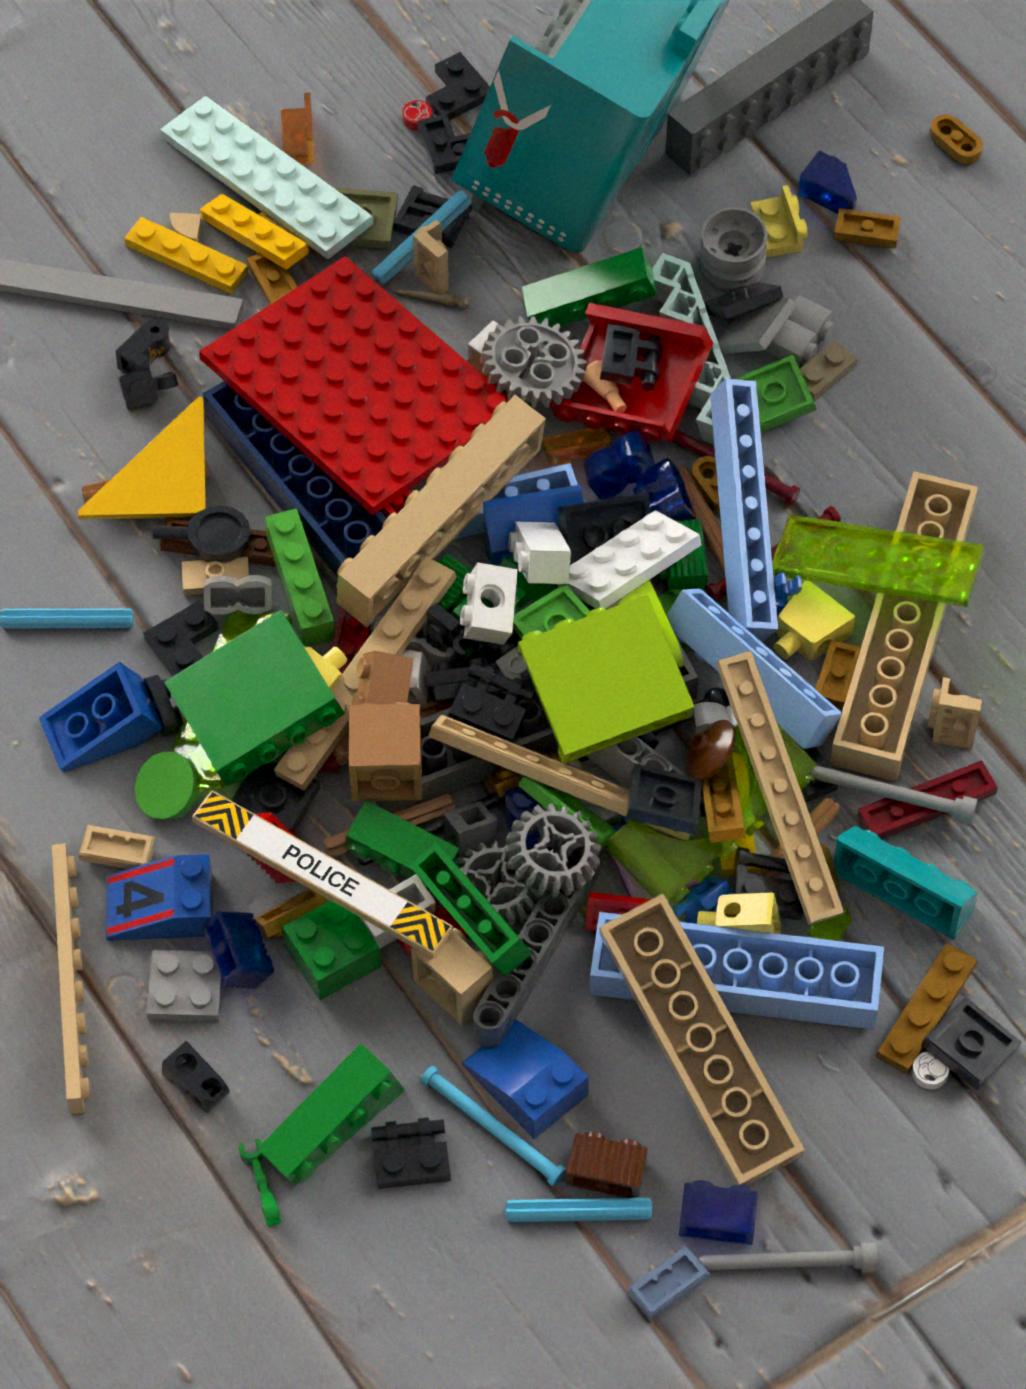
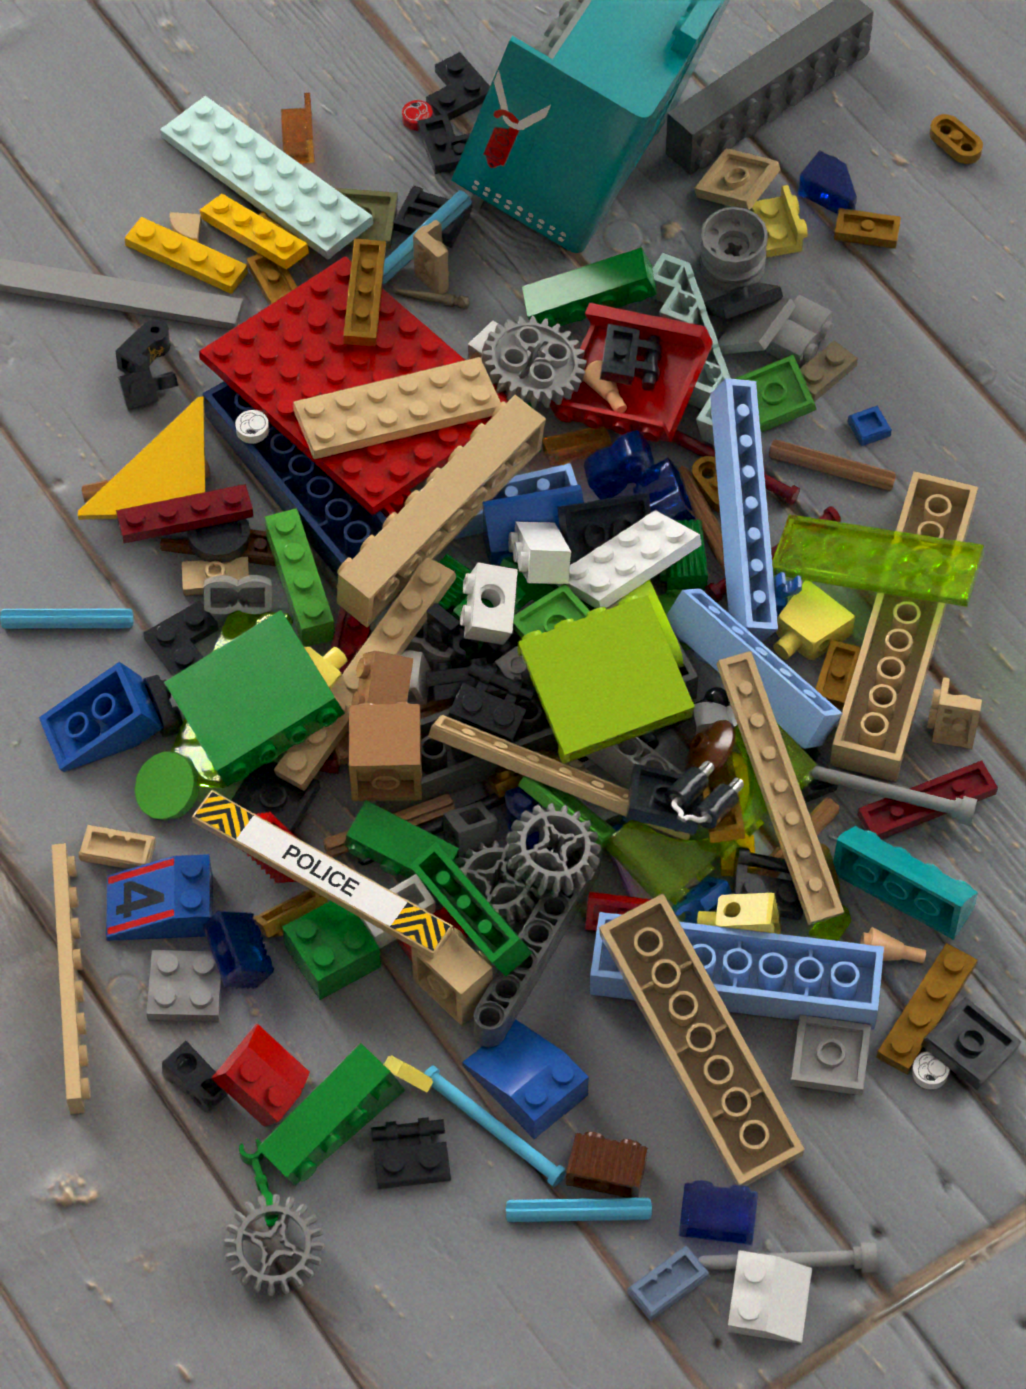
(184, 513): none -> dark red plate
(243, 1233): none -> light grey gear
(252, 426): none -> white tile
(262, 1077): none -> red slope
(364, 292): none -> pearl gold plate
(396, 407): none -> tan plate
(408, 1073): none -> light yellow tile
(715, 805): none -> black piece
(737, 179): none -> tan plate
(769, 1297): none -> white slope
(830, 1055): none -> light grey plate
(832, 464): none -> medium nougat axle
(869, 426): none -> blue tile
(893, 948): none -> light nougat cone

